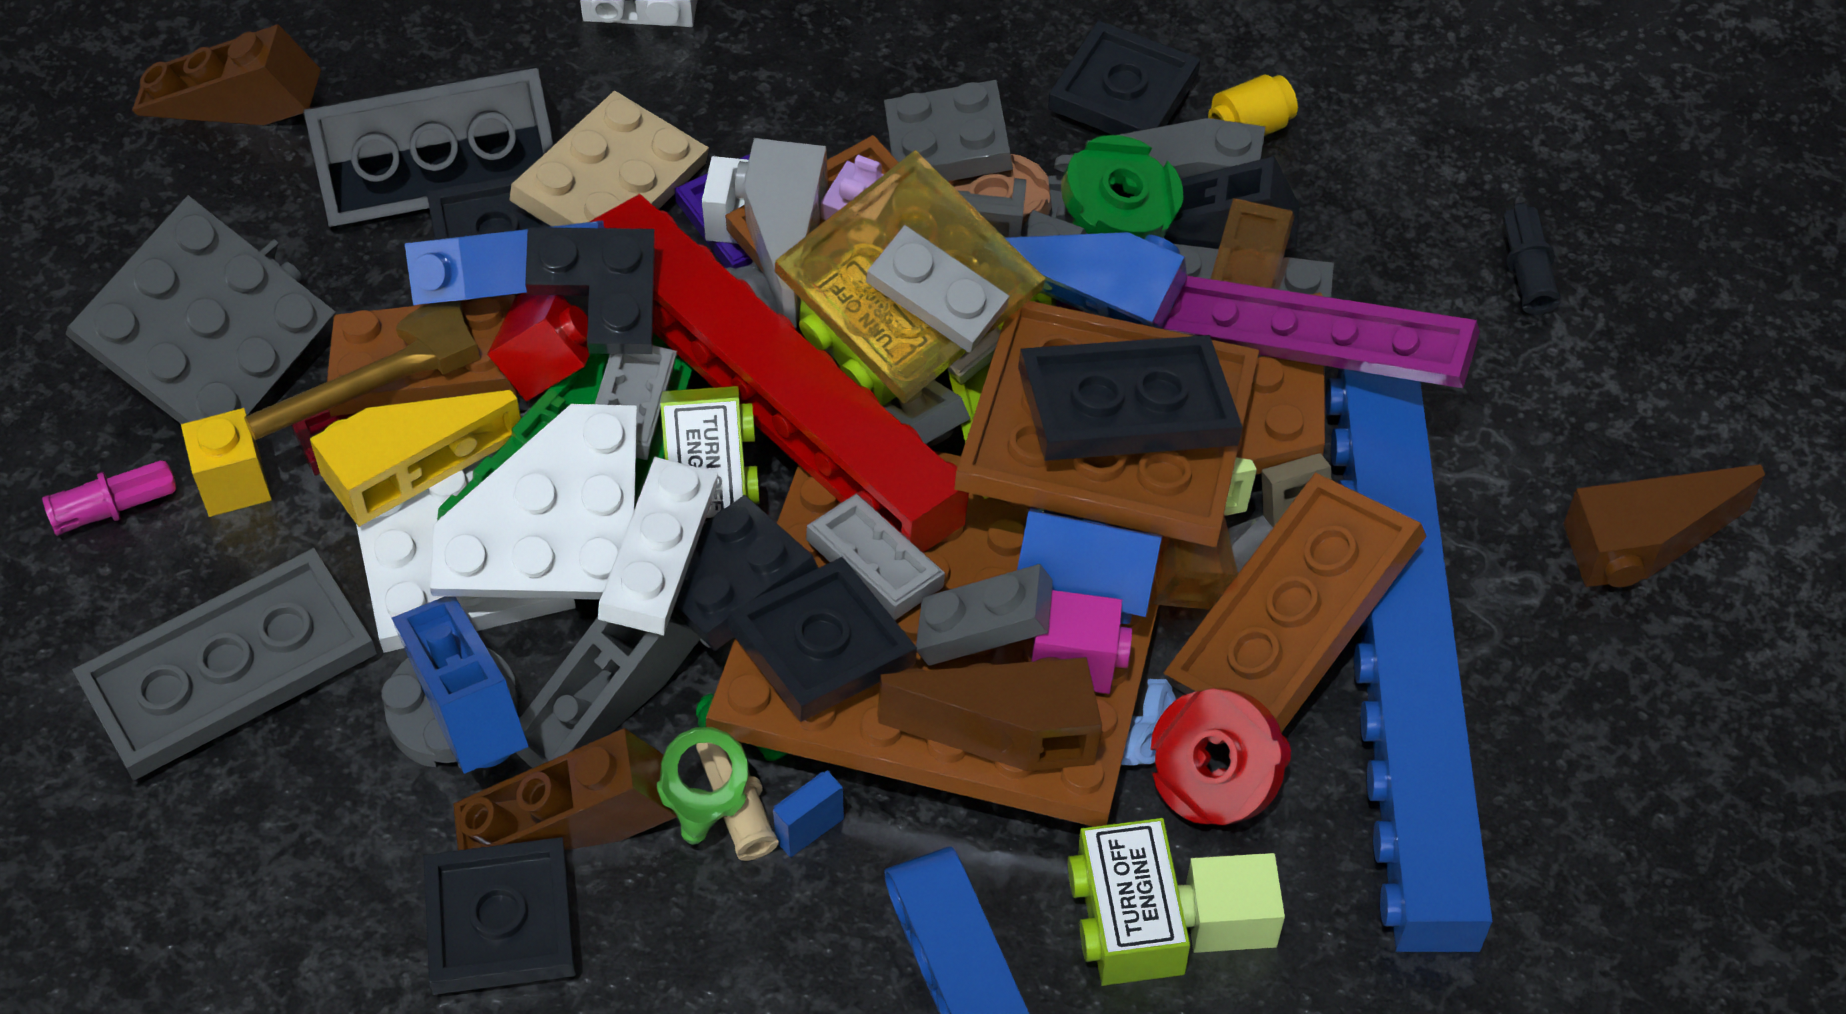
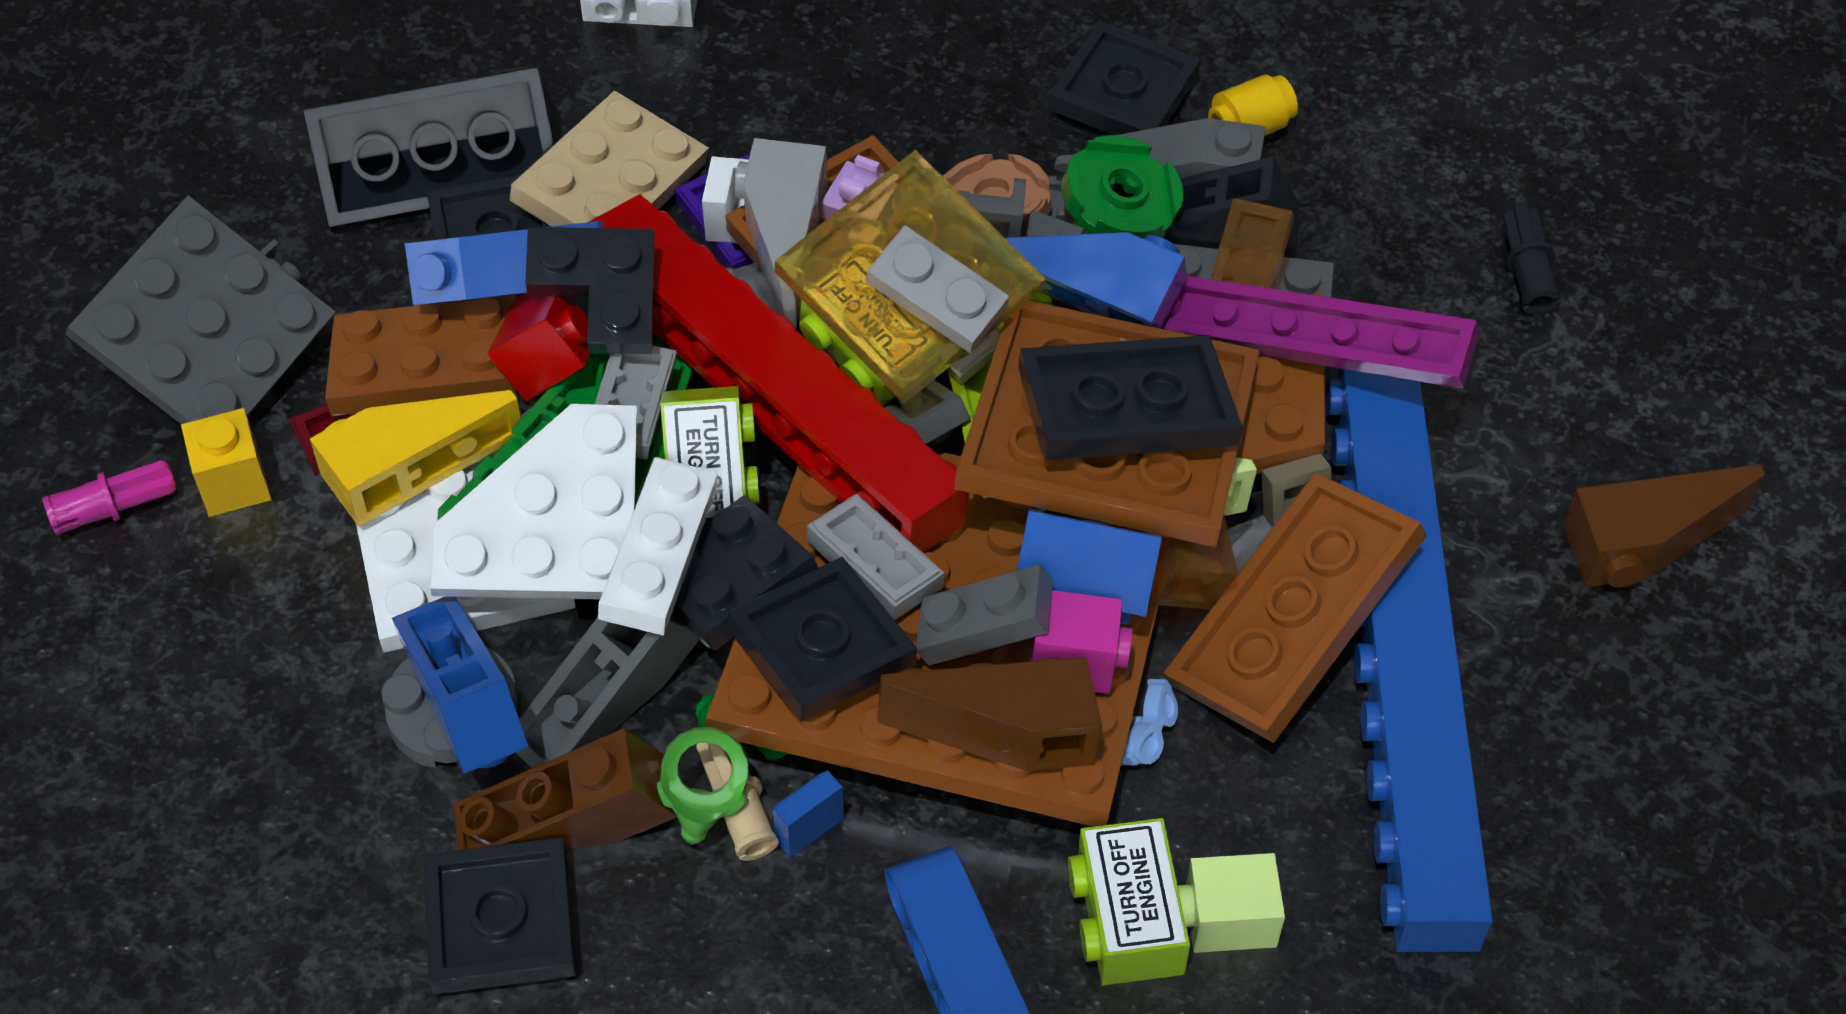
(224, 663): dark grey plate -> none
(240, 81): reddish brown slope -> none
(435, 341): pearl gold piece -> none
(952, 129): dark grey plate -> none
(1256, 755): red plate -> none

